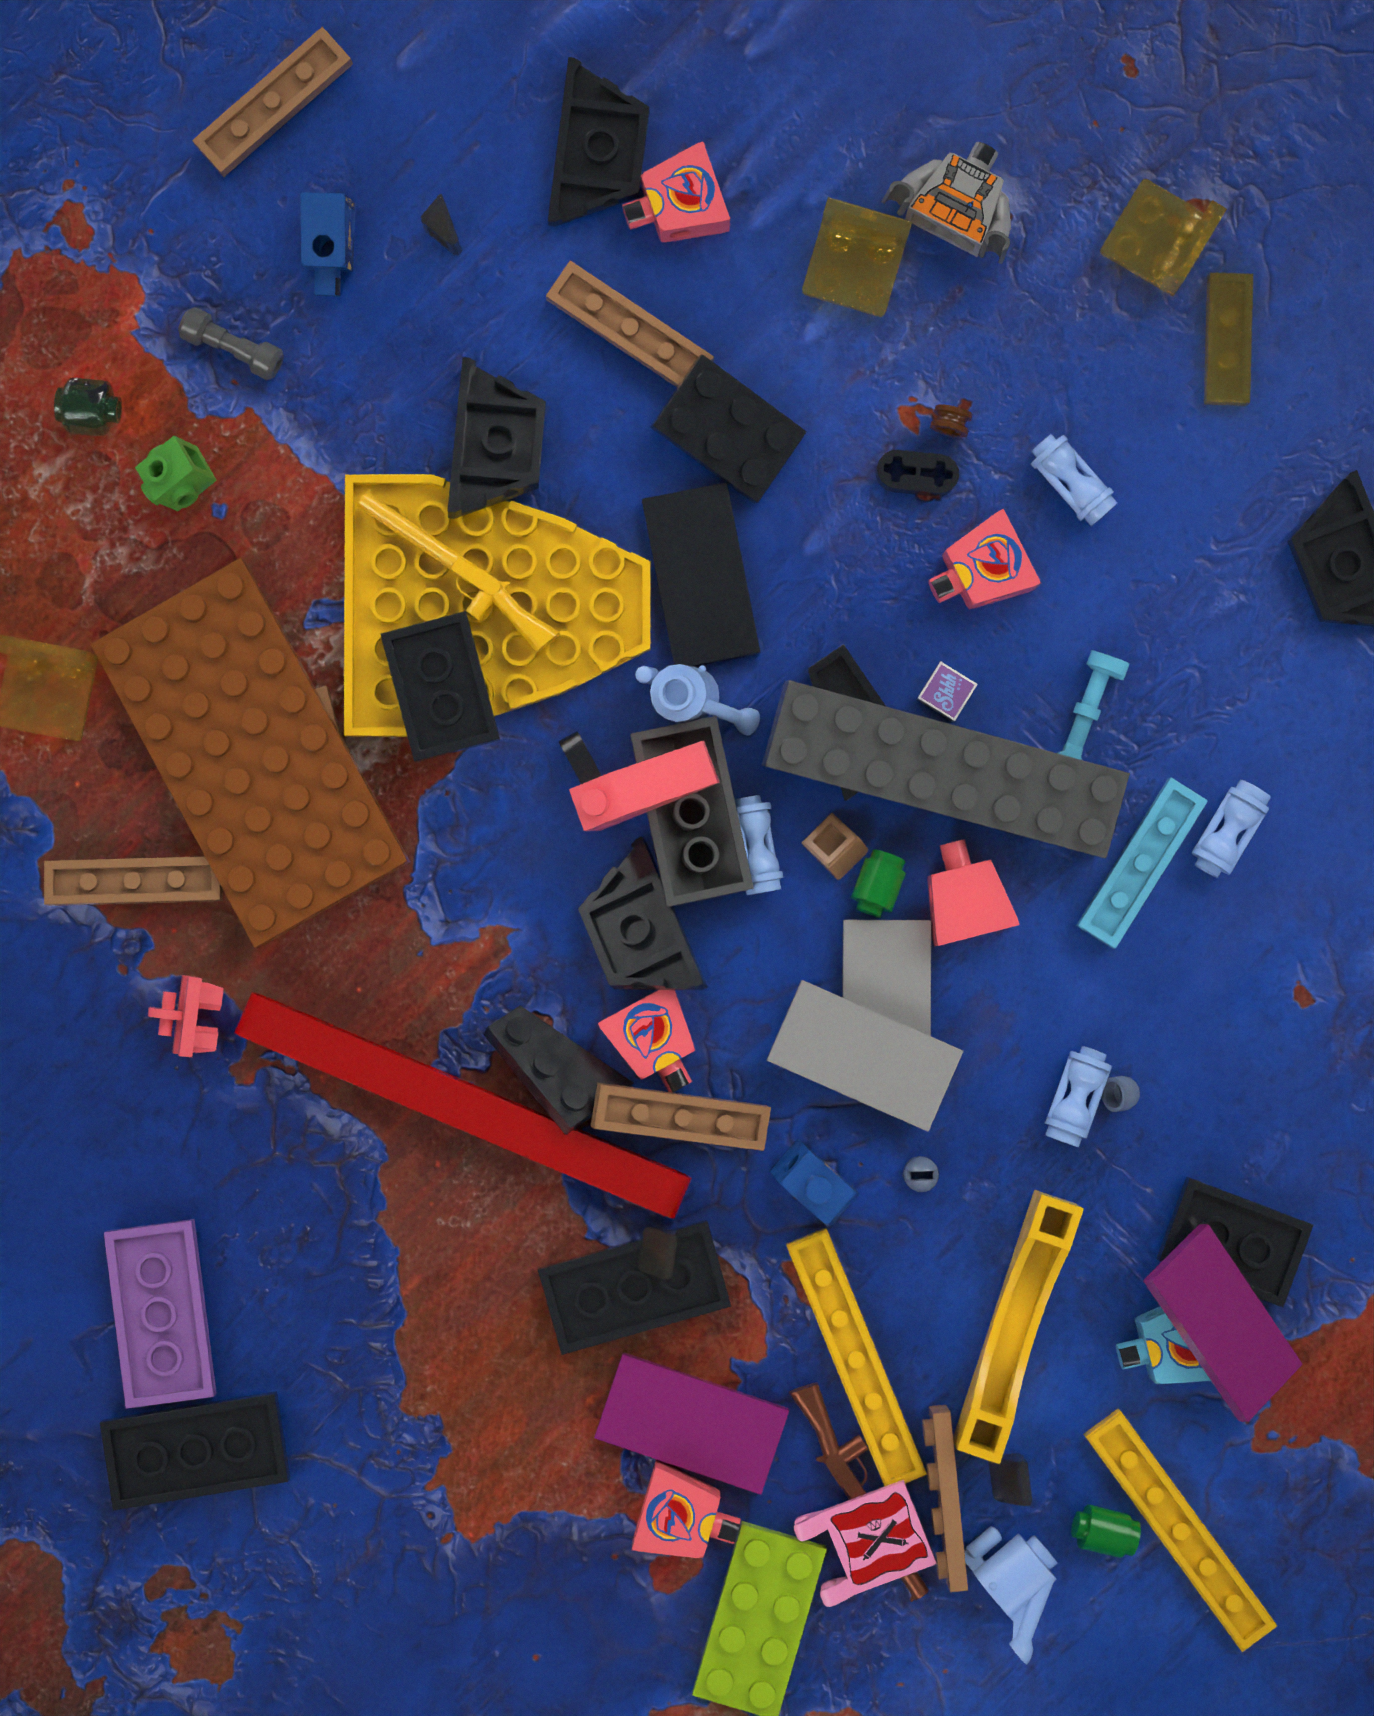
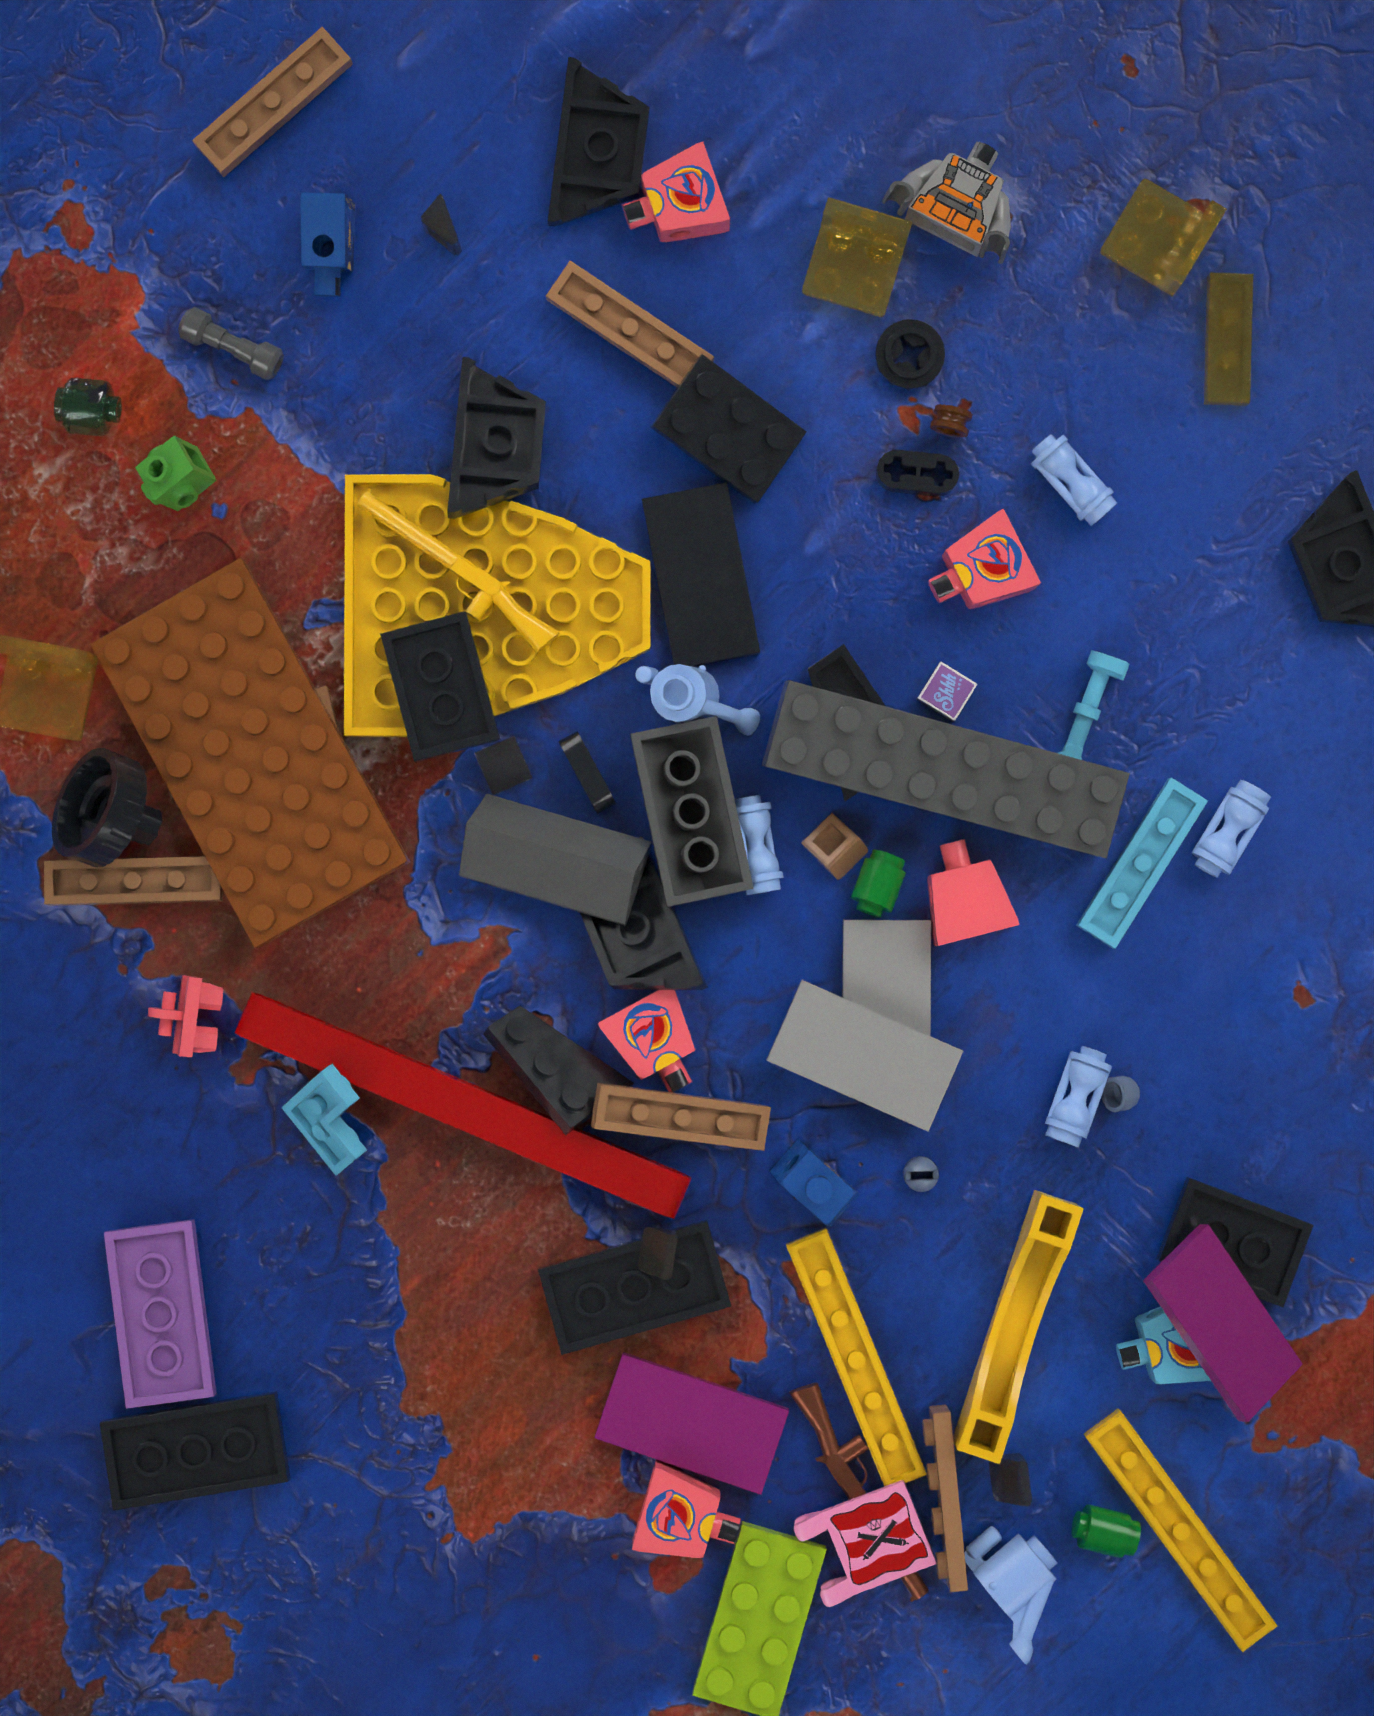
(103, 809): none -> black piece
(317, 1116): none -> medium azure plate
(503, 765): none -> clear smoke slope
(553, 858): none -> dark grey slope
(643, 787): coral slope -> none
(915, 335): none -> black gear

